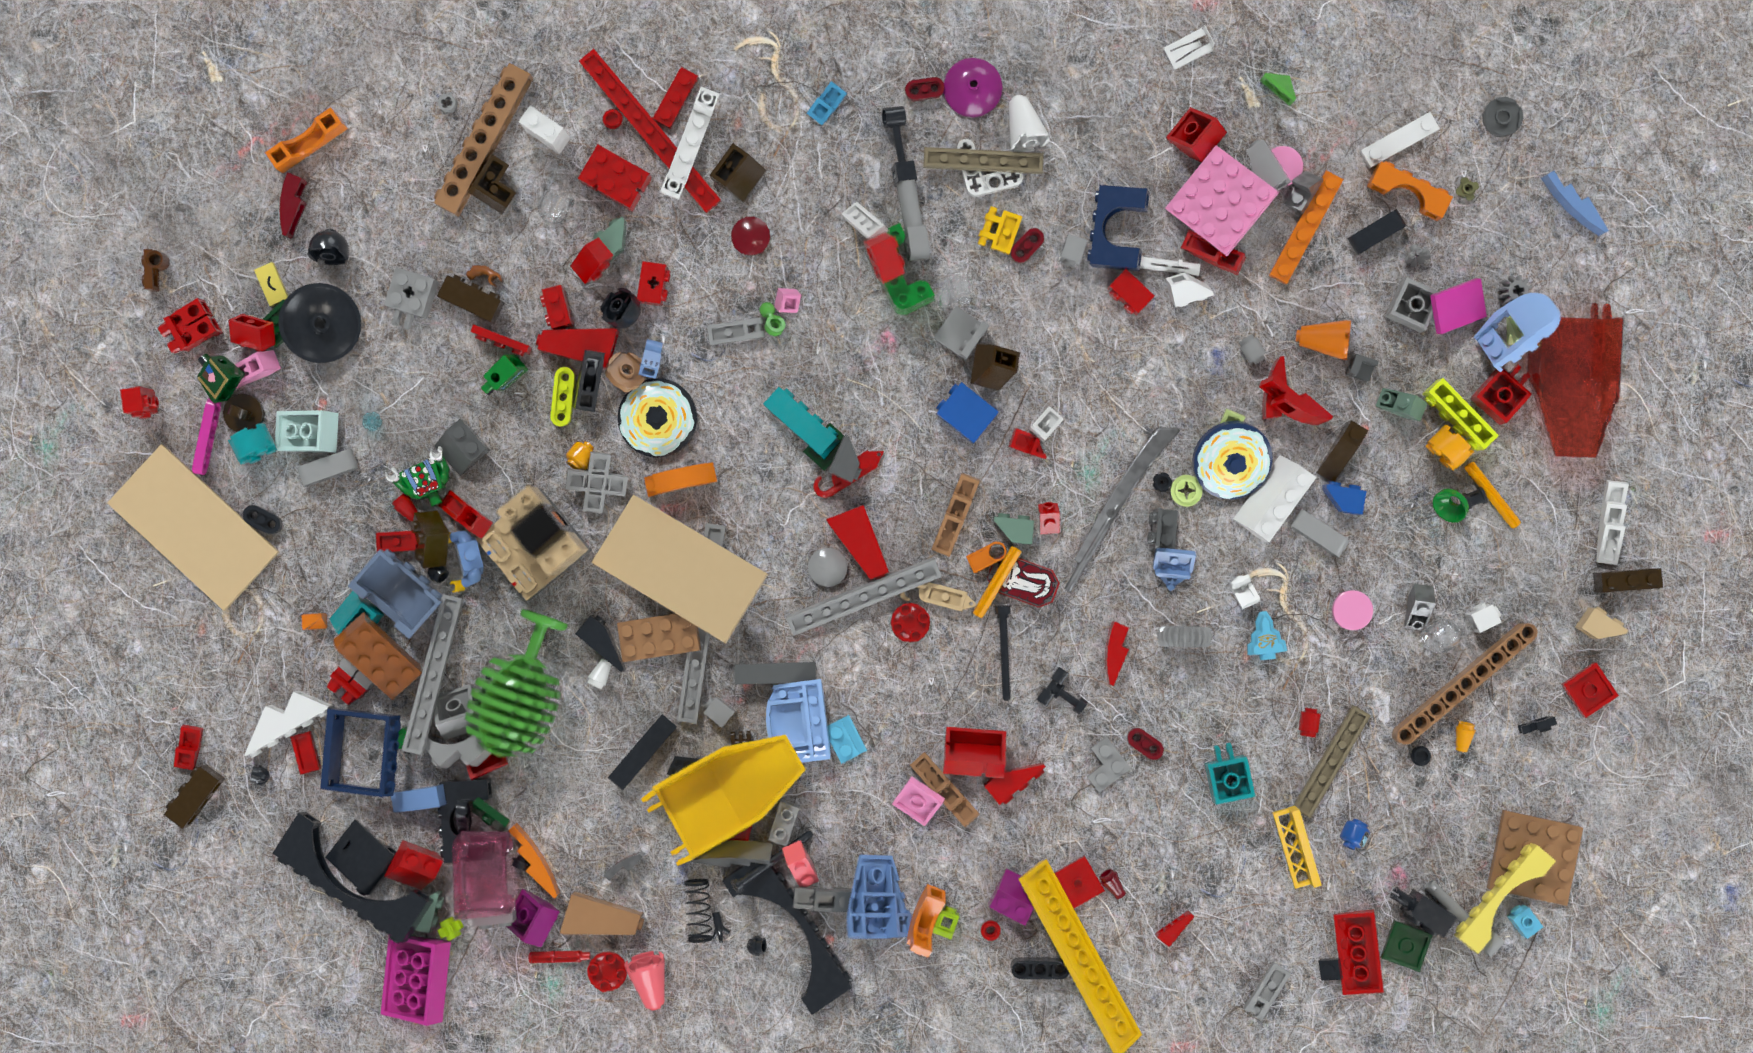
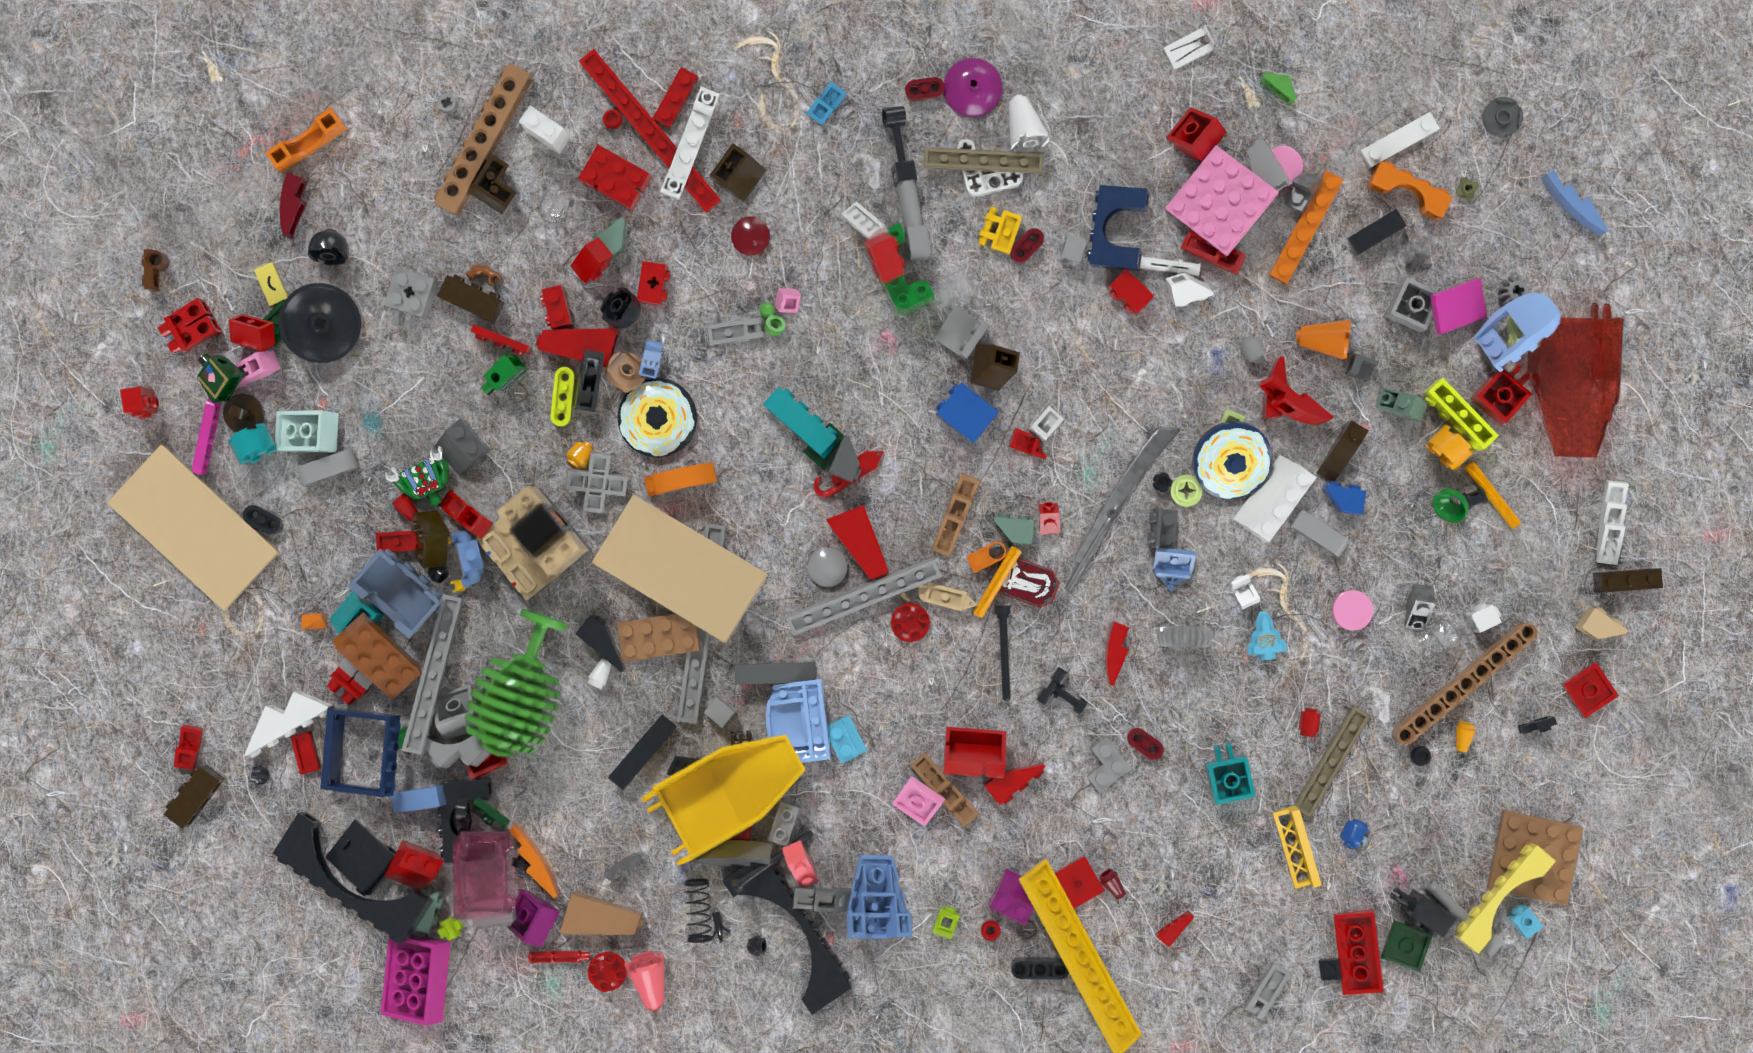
(924, 919): orange arch -> none

